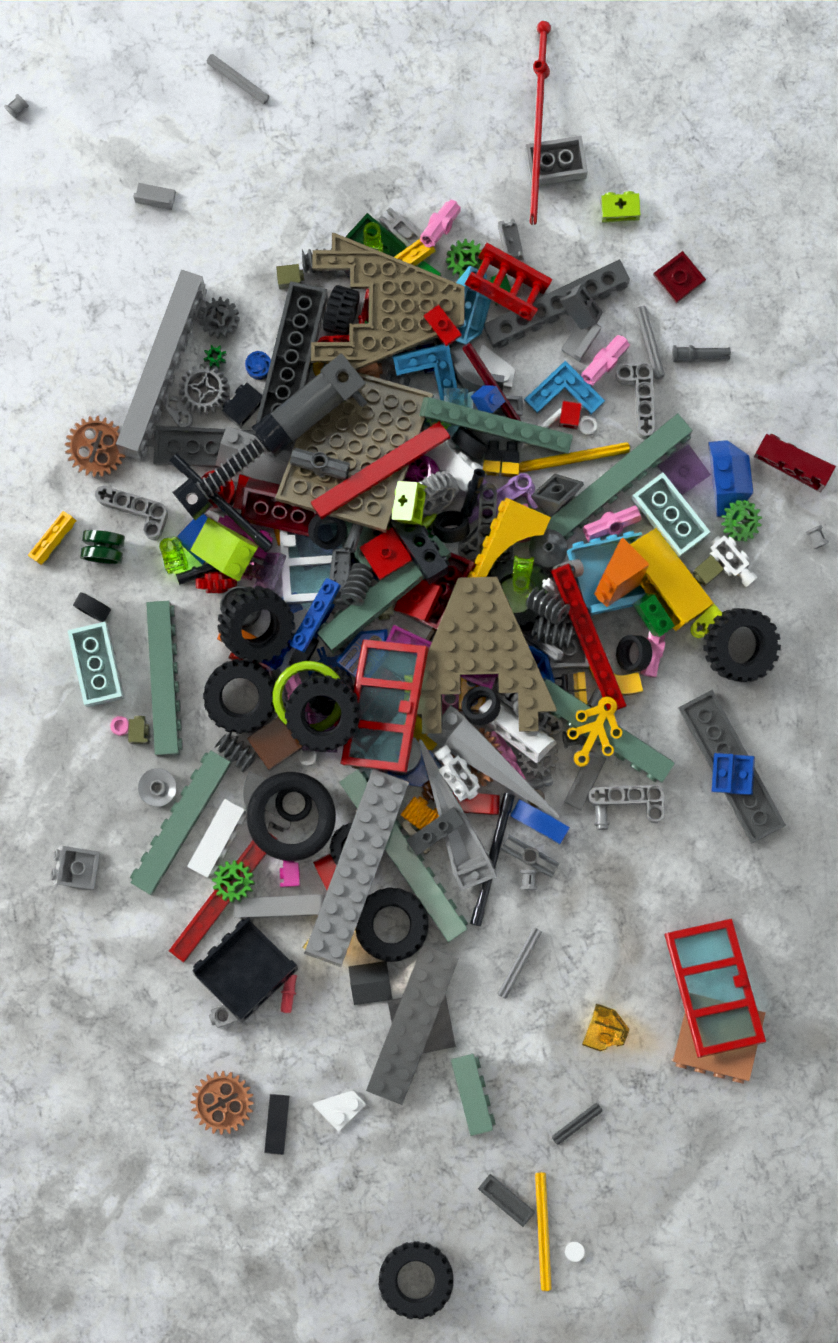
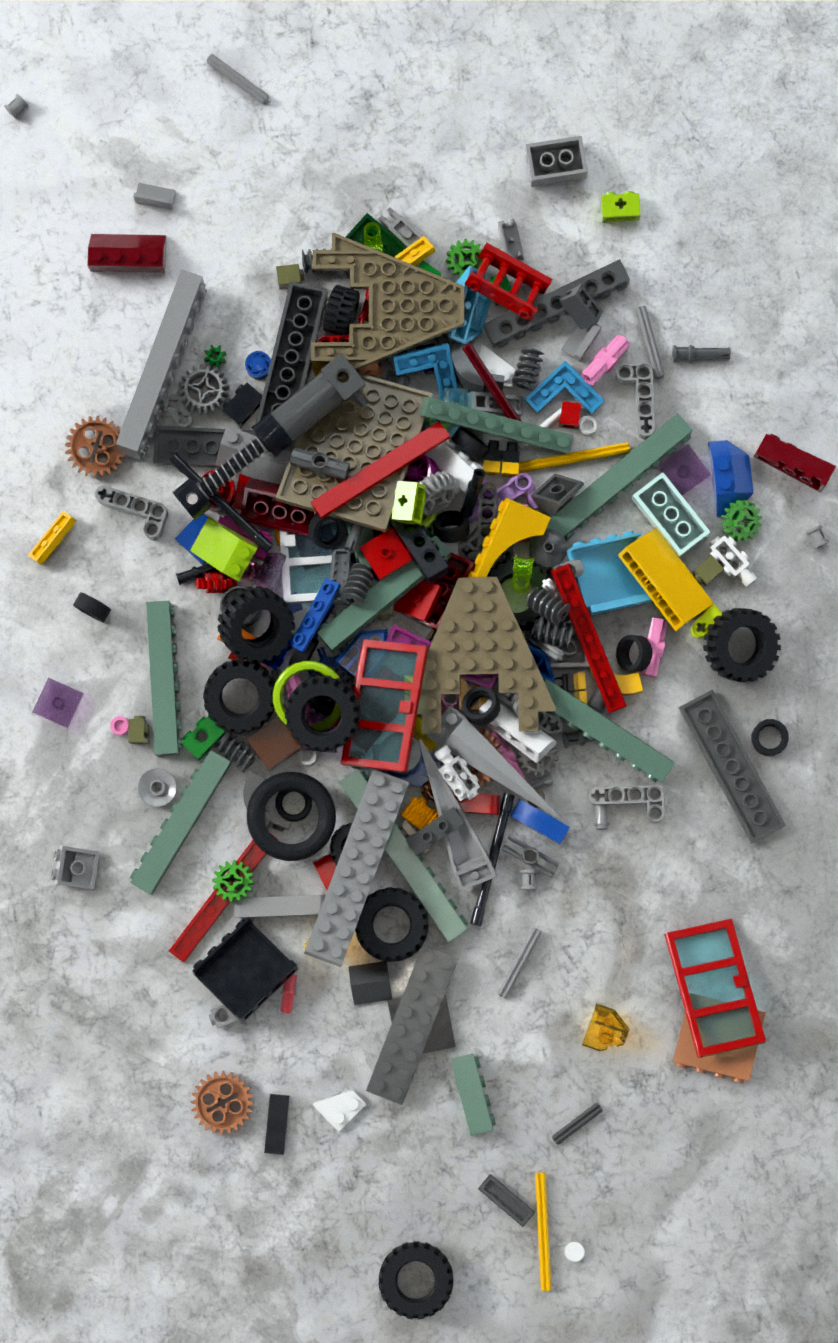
(58, 702): none -> clear purple plate
(95, 664): light aqua brick -> none
(102, 547): dark green wheel -> none
(127, 253): none -> dark red slope
(173, 556): clear neon green piece -> none
(199, 748): none -> green brick
(217, 838): white brick -> none
(226, 315): dark grey gear -> none
(290, 874): dark pink brick -> none
(440, 223): bright pink piece -> none
(442, 325): red plate -> none
(488, 398): blue brick -> none
(526, 368): none -> dark grey piece
(542, 71): red bar -> none
(585, 781): dark grey plate -> none
(596, 729): yellow plant -> none
(612, 523): bright pink piece -> none
(621, 574): orange slope -> none
(653, 615): green brick -> none
(679, 277): dark red tile -> none
(733, 774): blue slope -> none
(784, 737): none -> black tyre

